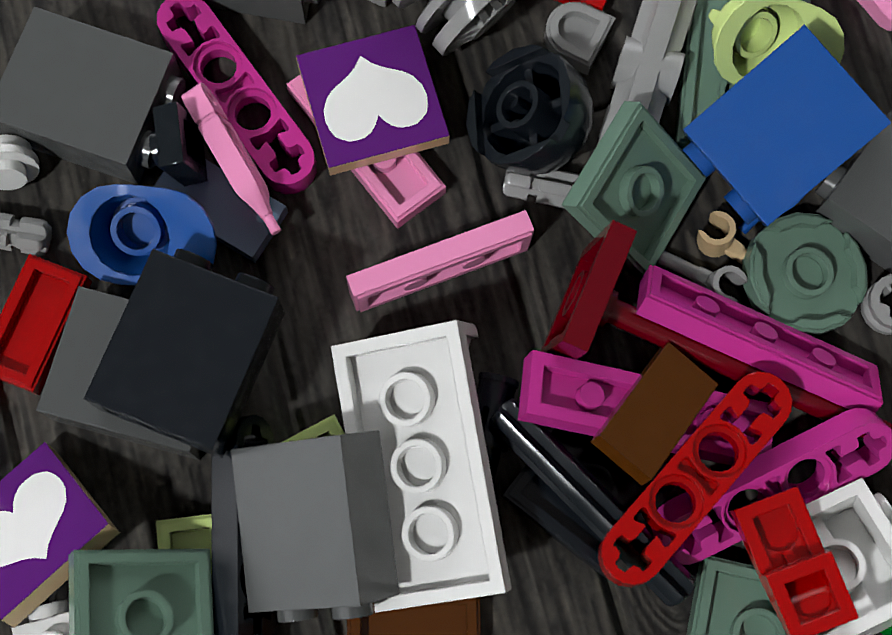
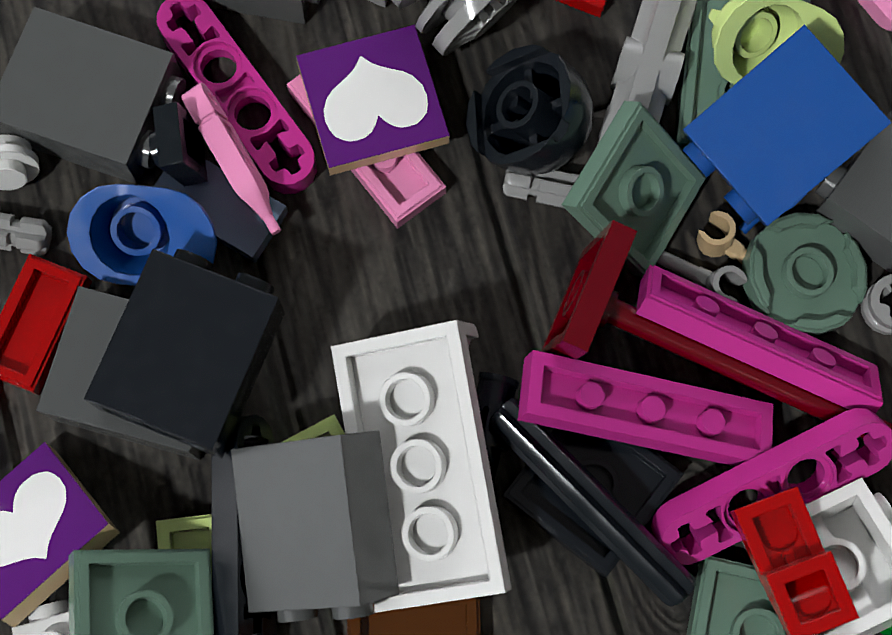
(440, 261): bright pink tile -> none
(577, 33): light grey tile -> none
(654, 413): reddish brown tile -> none
(692, 475): red beam -> none

